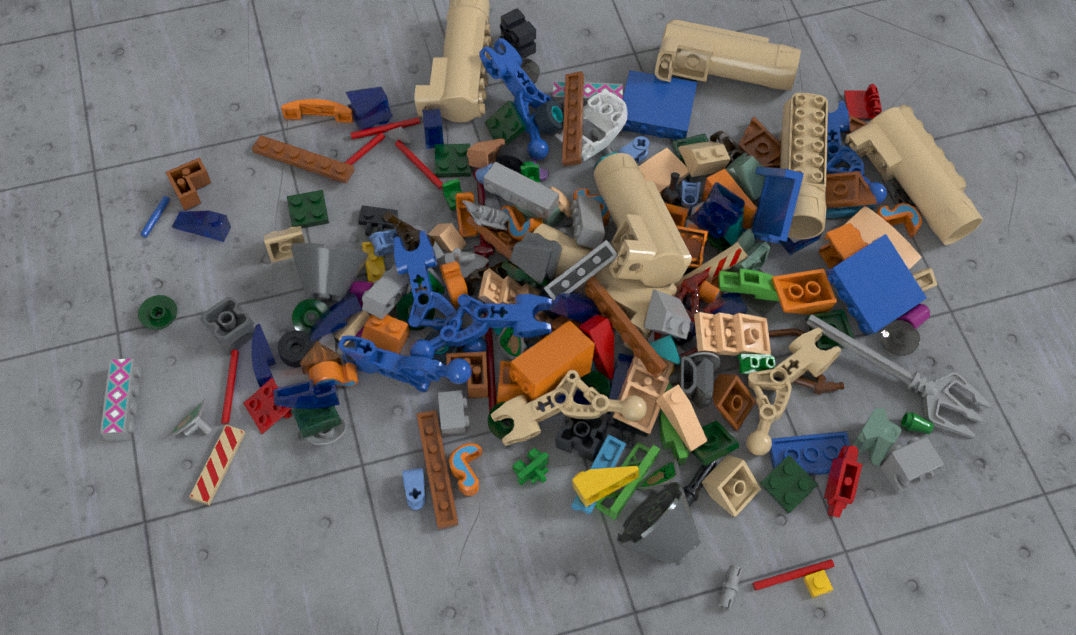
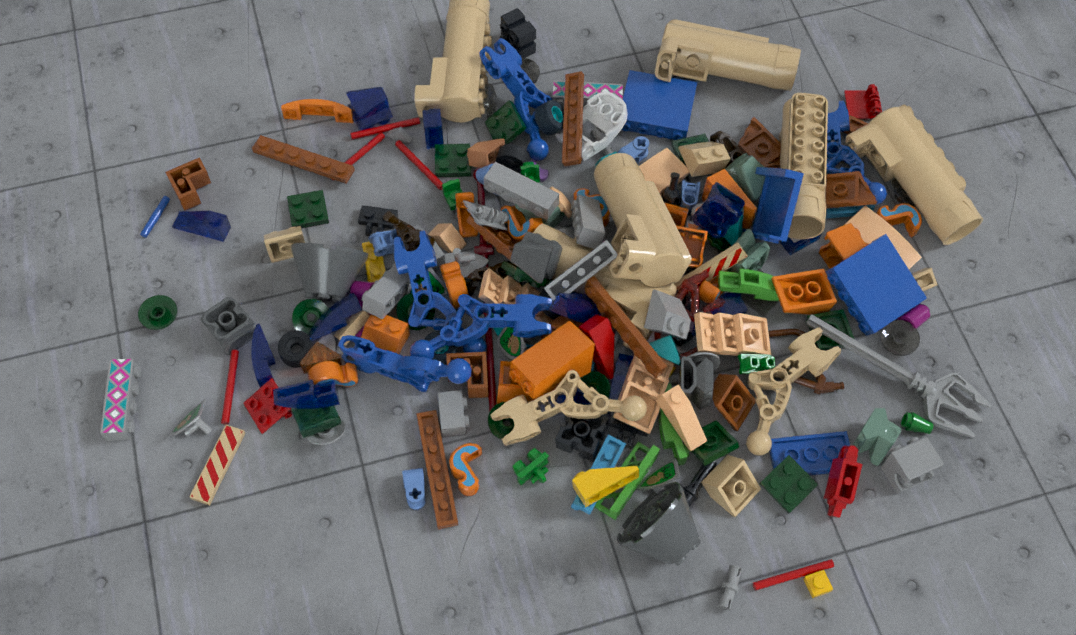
(491, 101): none -> clear smoke dish

